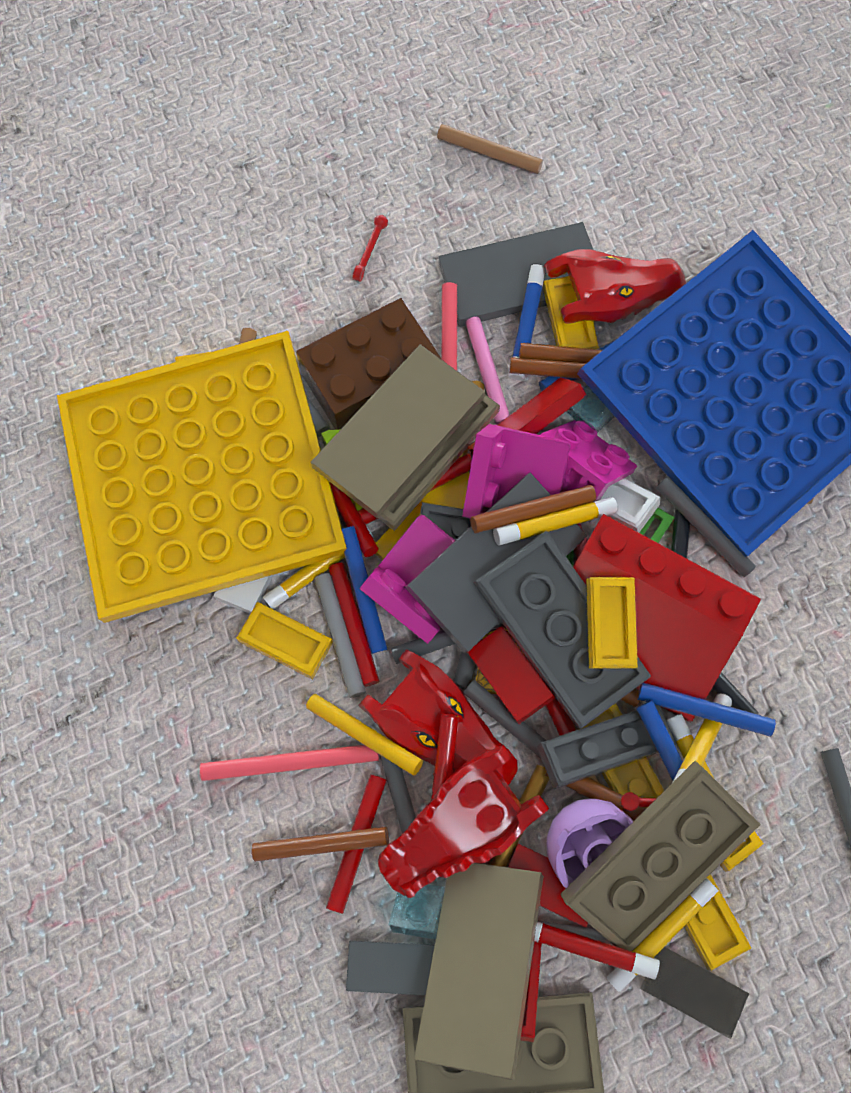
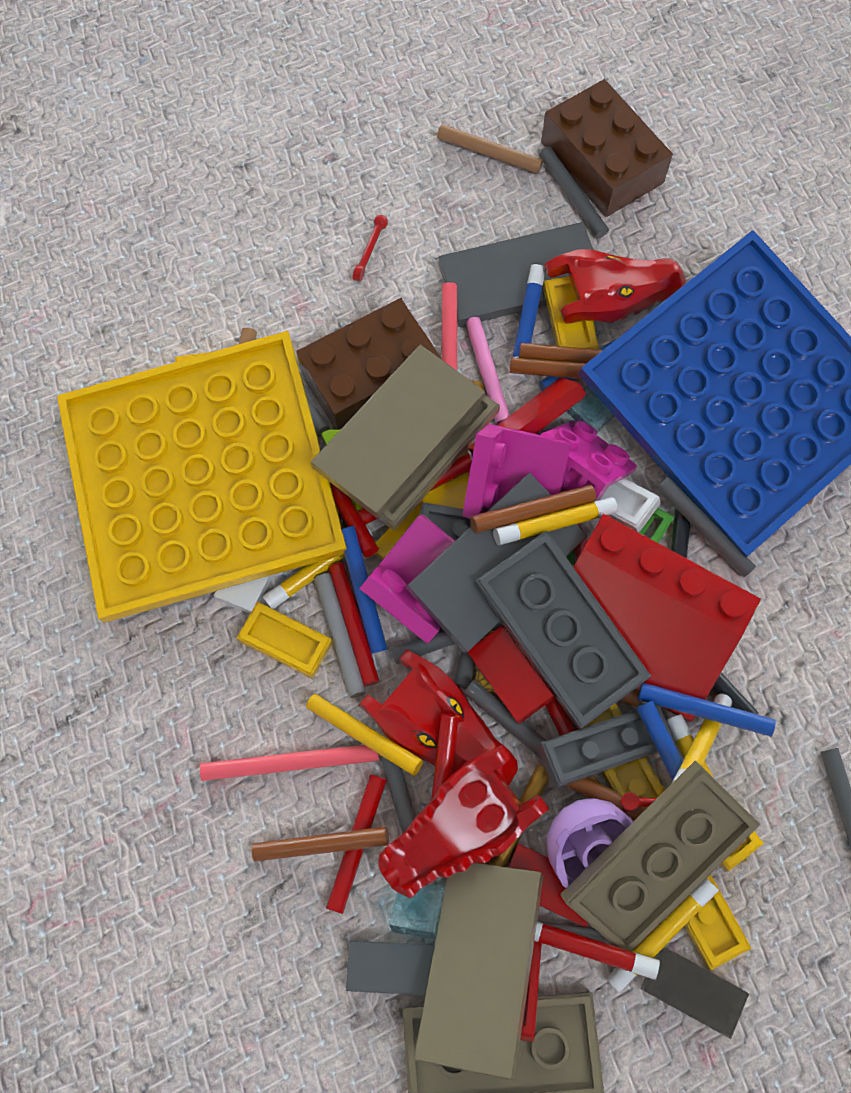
(574, 192): none -> dark grey bar
(606, 147): none -> reddish brown brick
(611, 623): yellow tile -> none

